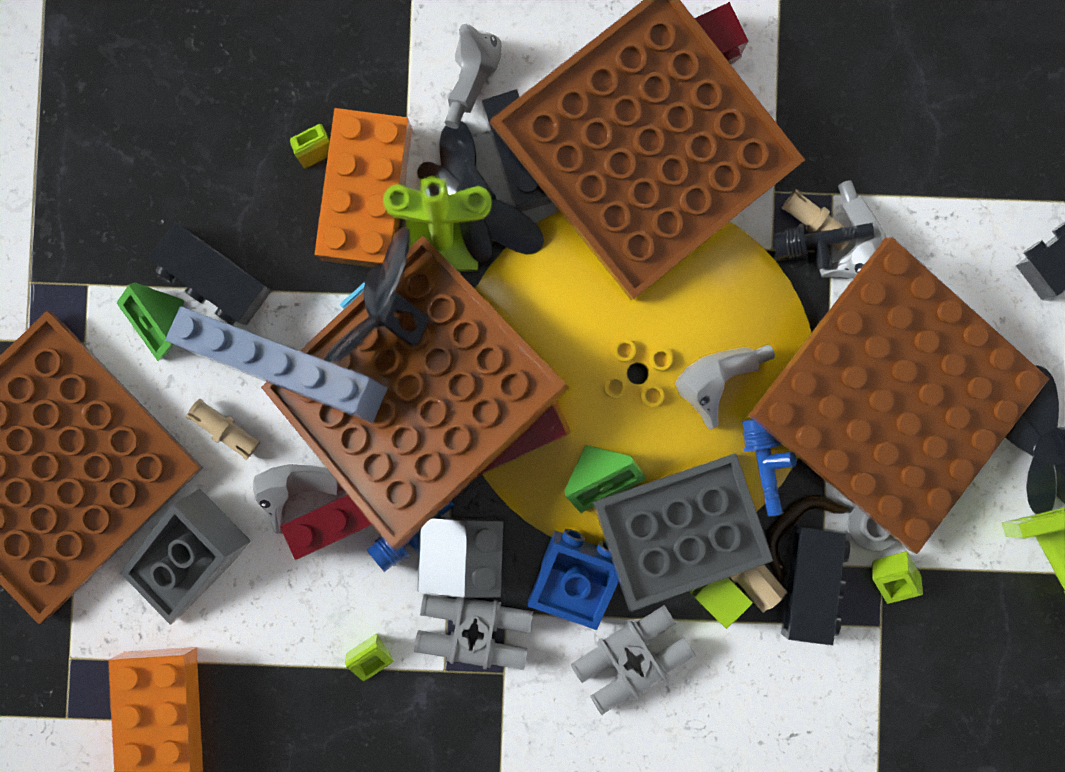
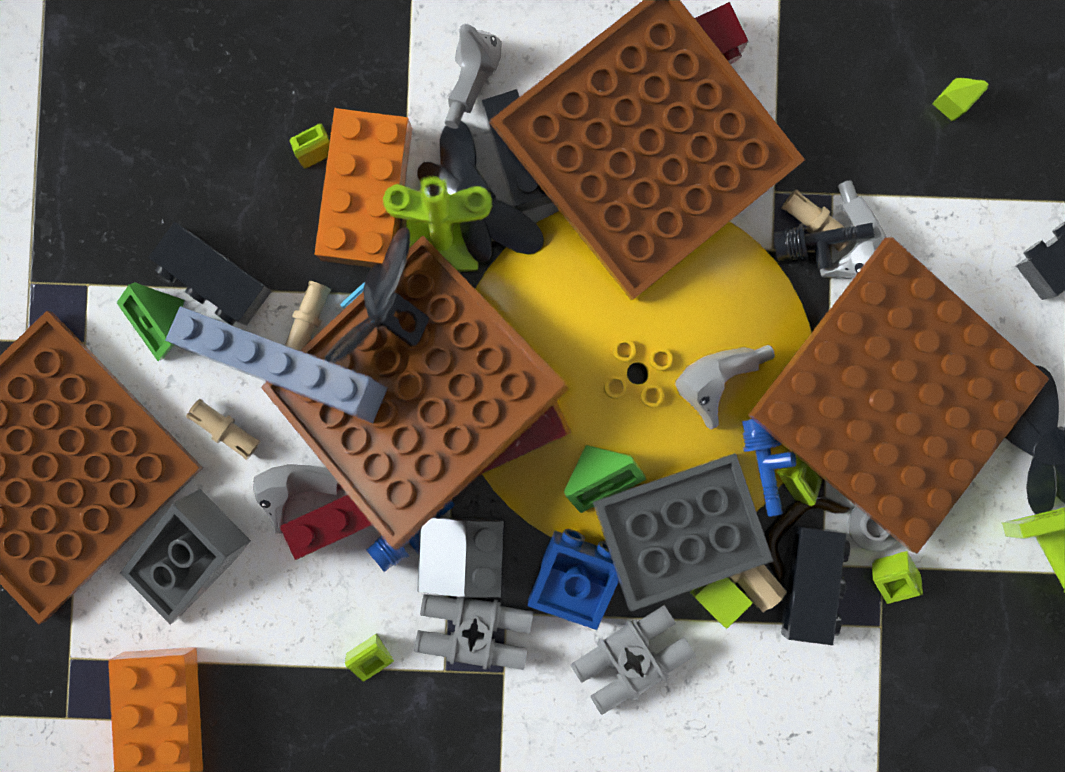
(307, 316): none -> tan pin
(801, 482): none -> lime slope
(960, 97): none -> lime slope

